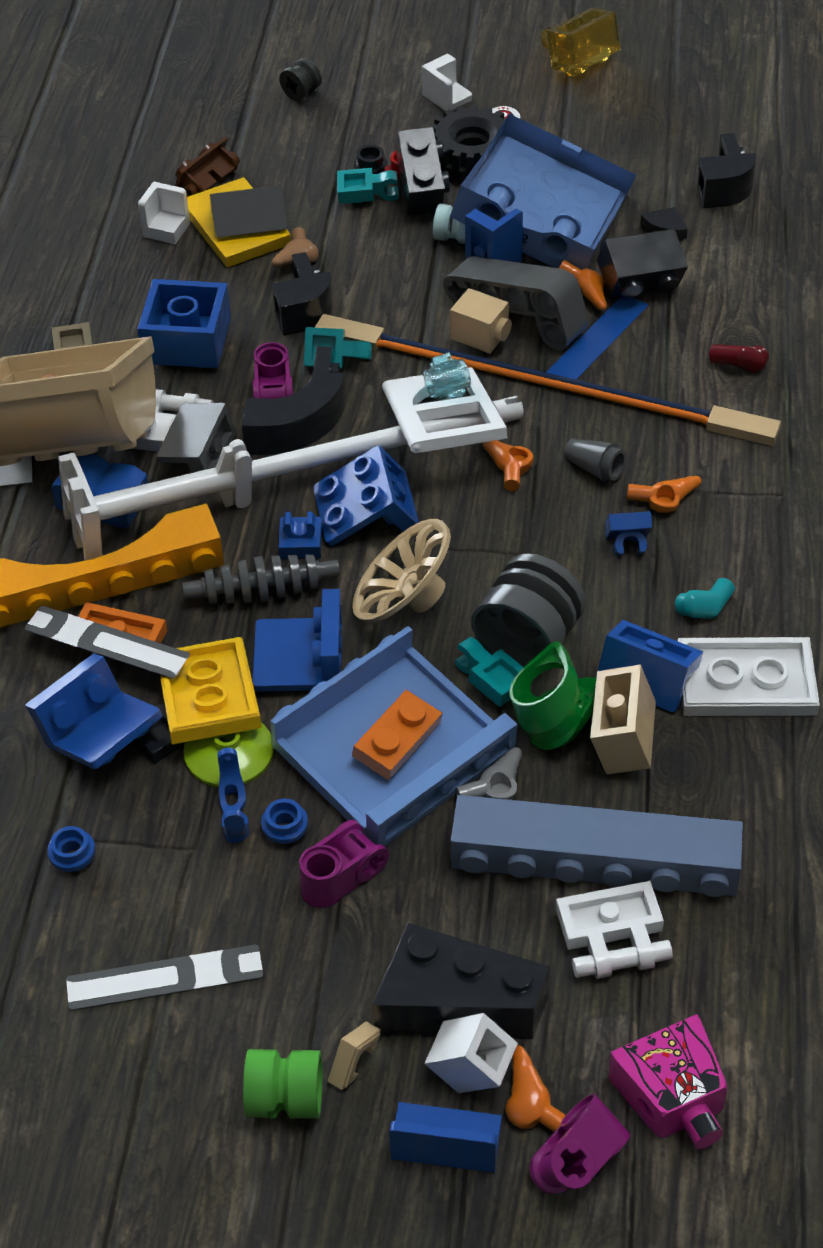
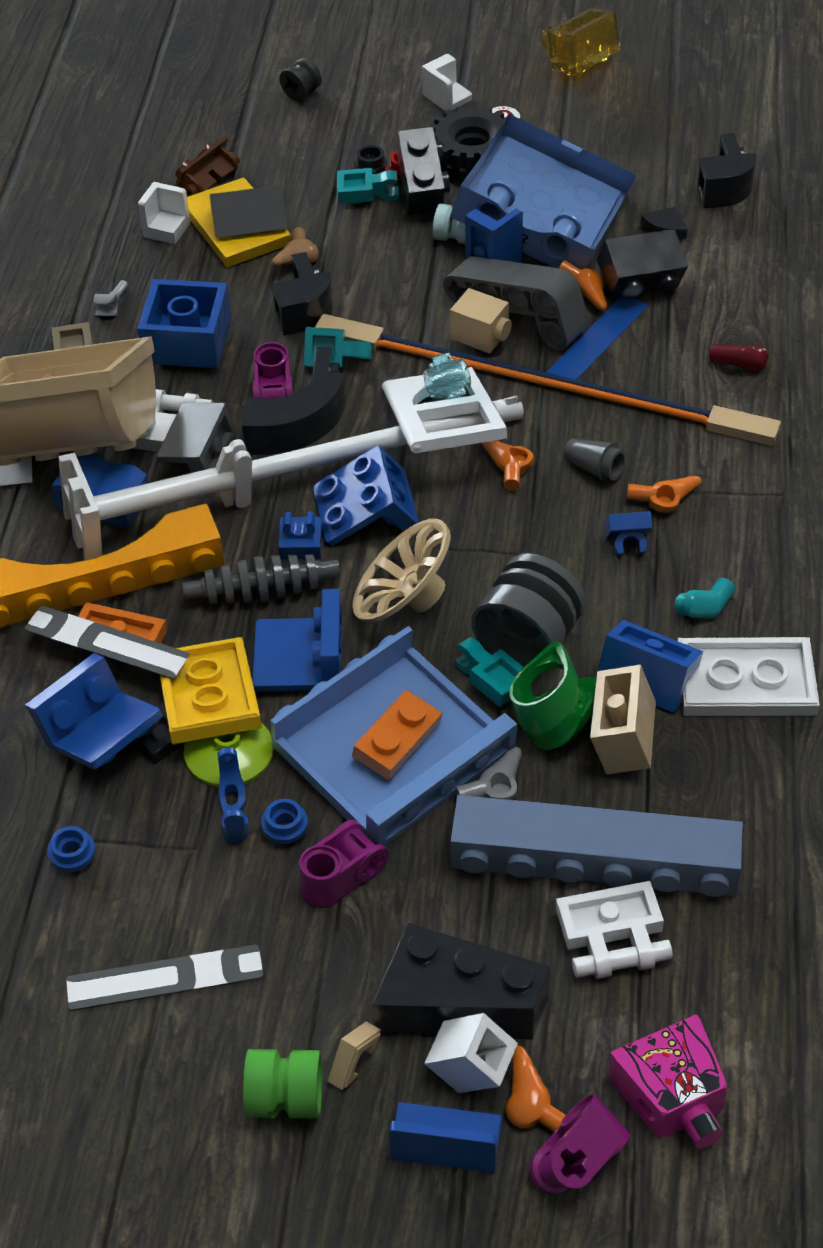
(108, 303): none -> light grey hand

